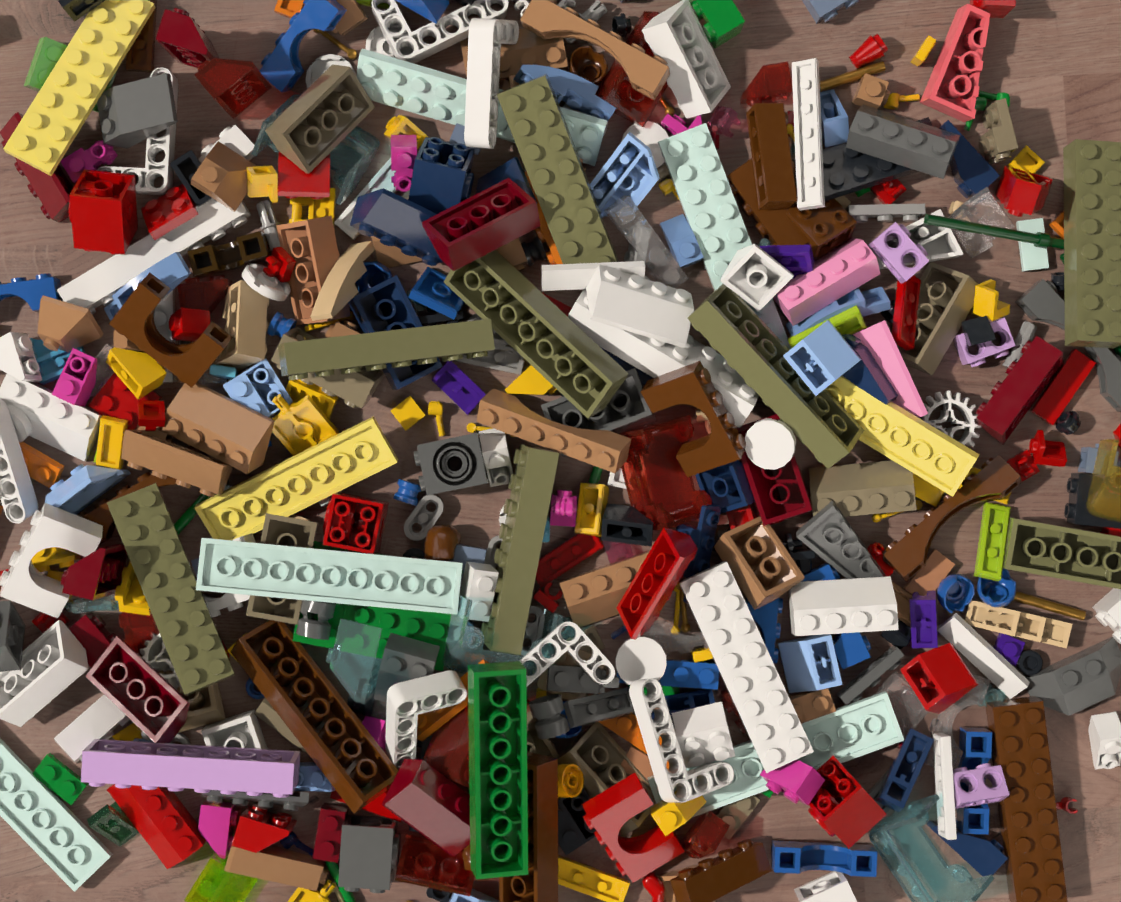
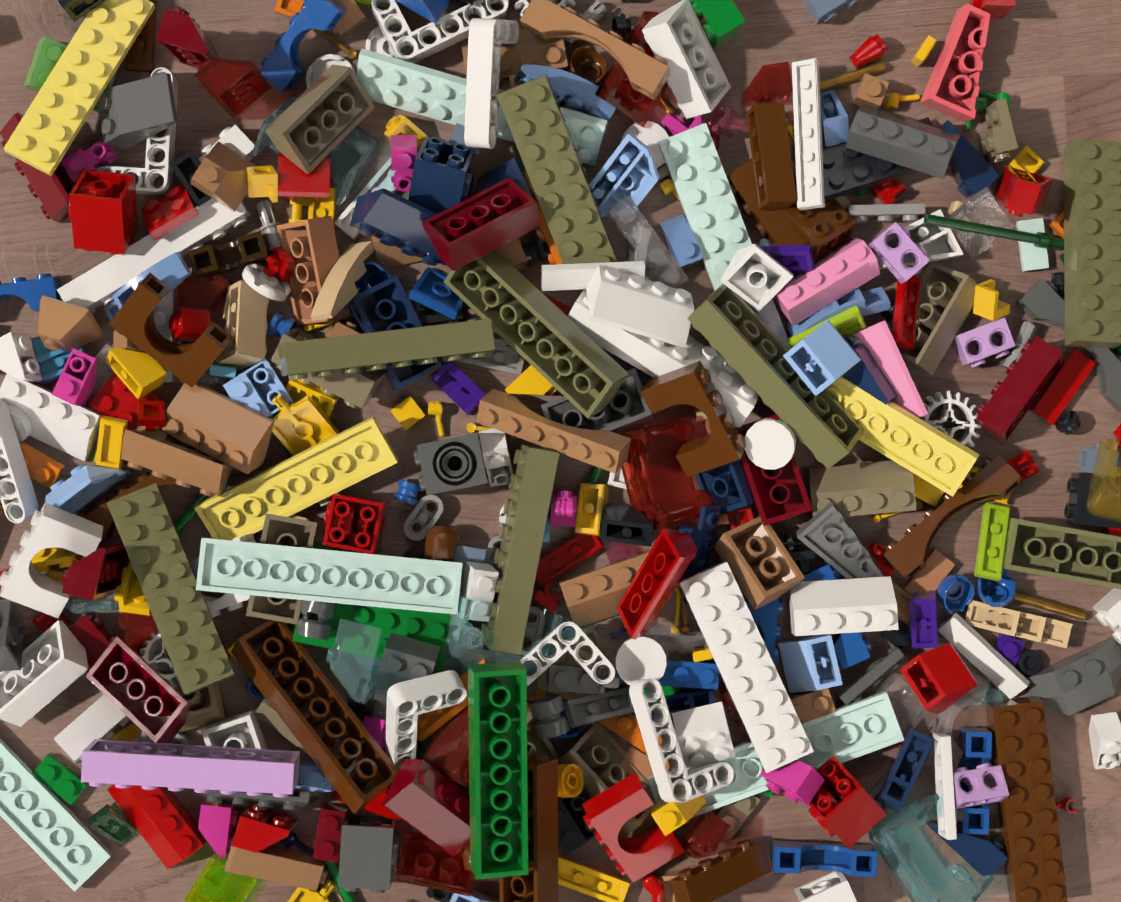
(978, 331): black slope -> none
(1047, 452): red bracket -> none

